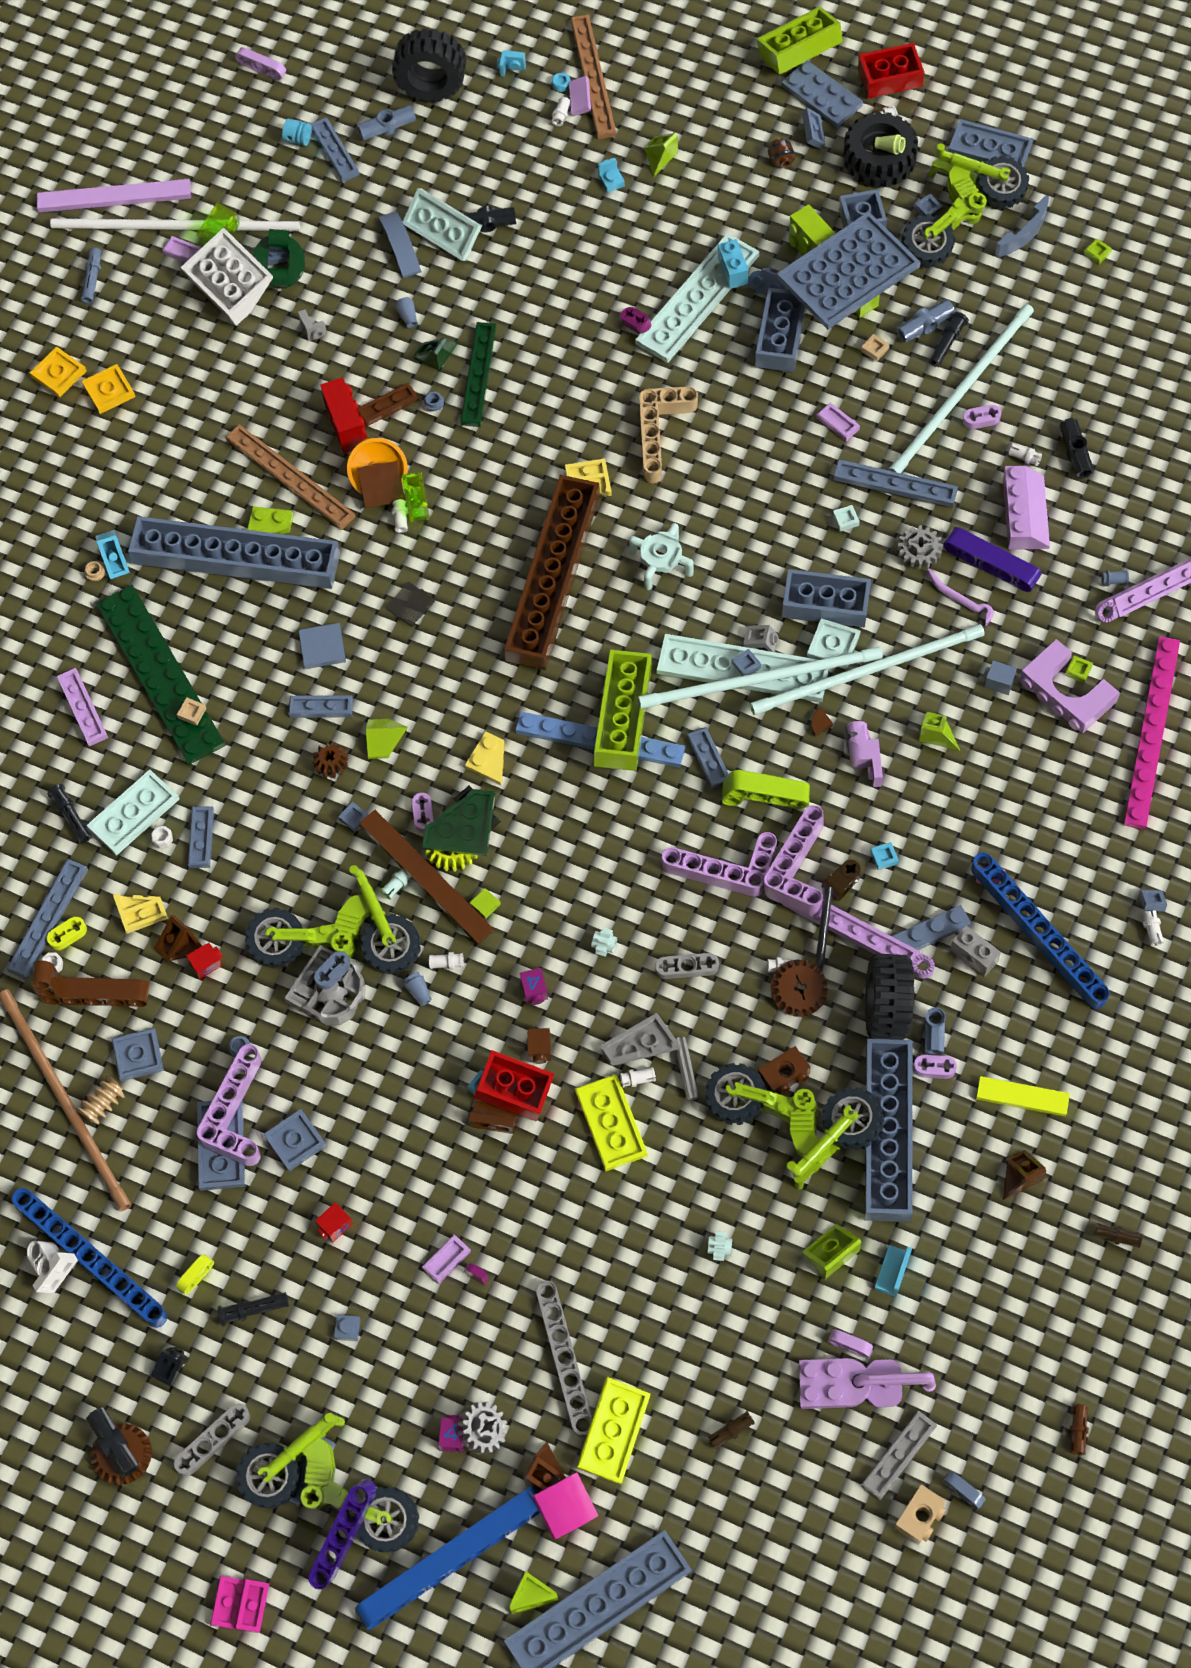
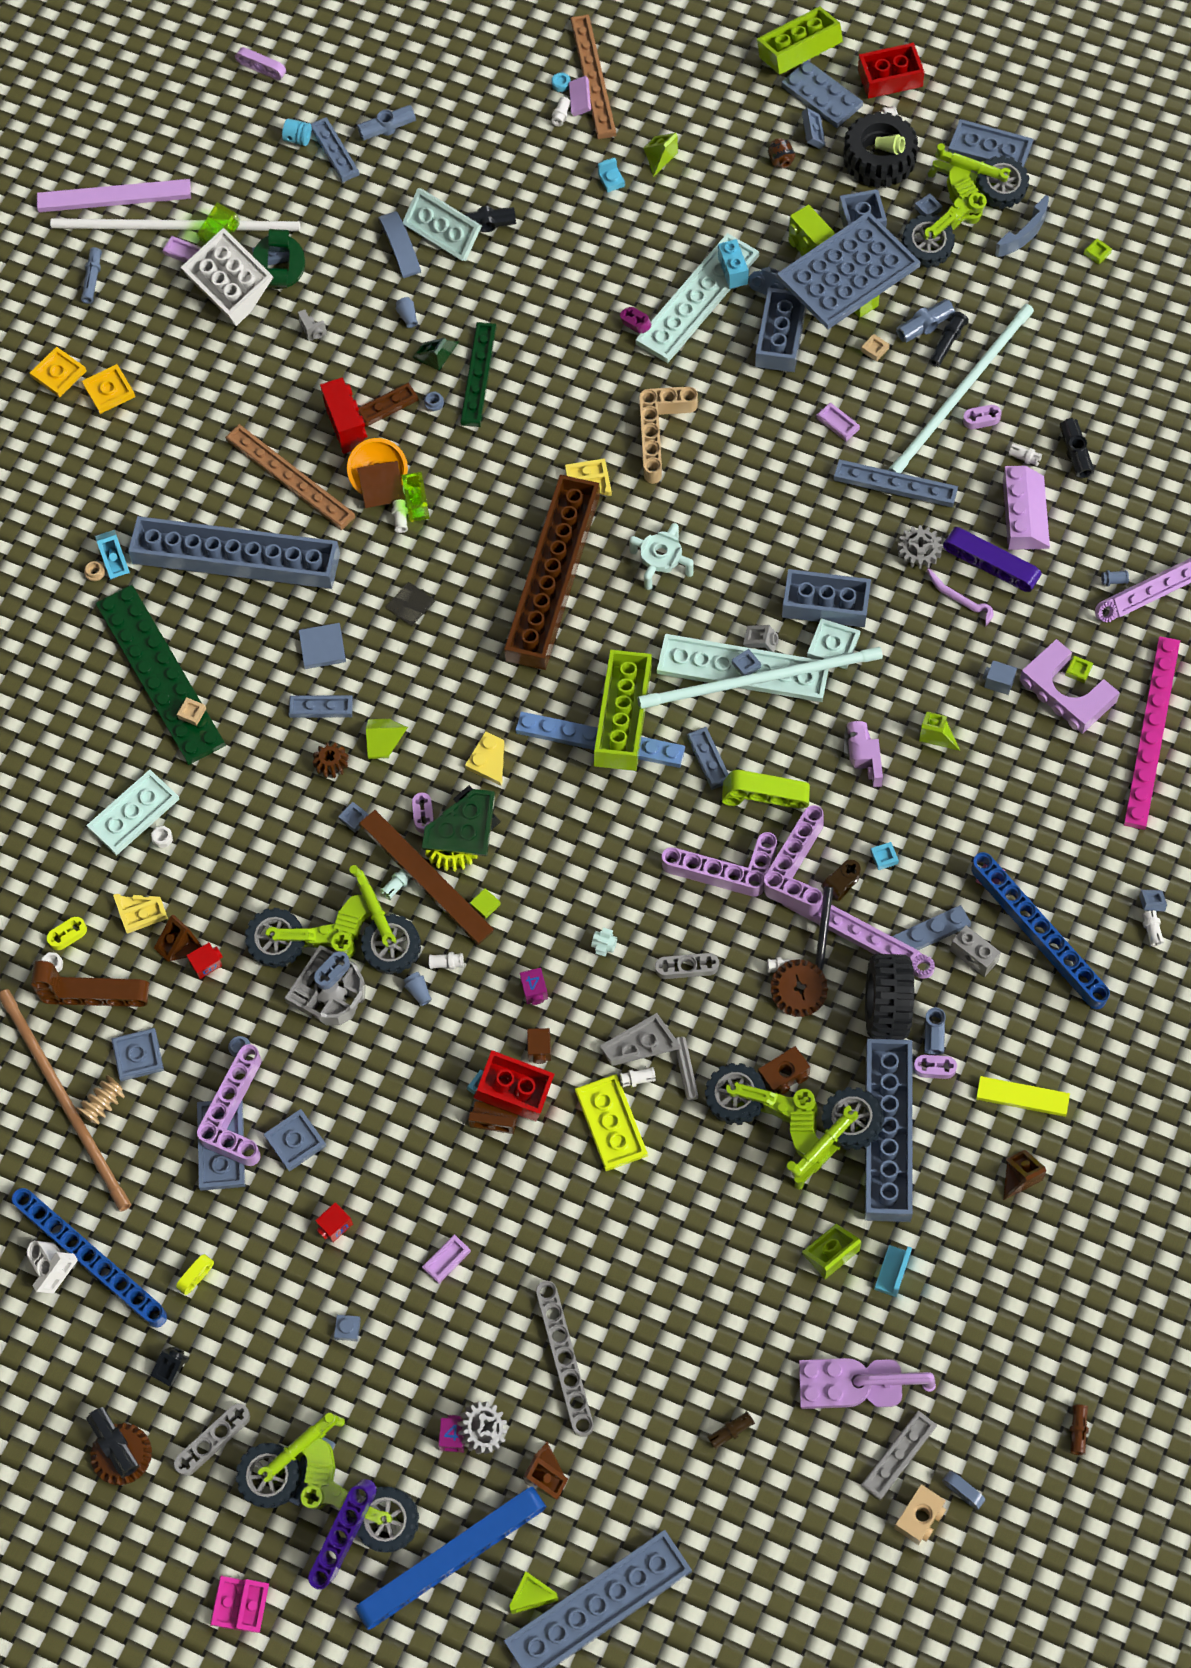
(47, 918): sand blue tile -> none
(66, 806): black pin -> none
(82, 707): lavender plate -> none
(201, 837): sand blue tile -> none
(241, 1314): black pin -> none
(270, 520): lime wing -> none
(433, 48): black tyre -> none
(476, 1273): magenta tile -> none
(511, 60): medium azure bracket -> none
(565, 1506): dark pink slope -> none
(613, 1430): neon yellow tile -> none
(719, 1245): light aqua gear -> none
(820, 722): reddish brown tile -> none
(846, 518): light aqua plate -> none
(850, 1343): lavender beam -> none
(964, 636): light aqua piece -> none
(1118, 1235): dark brown pin -> none

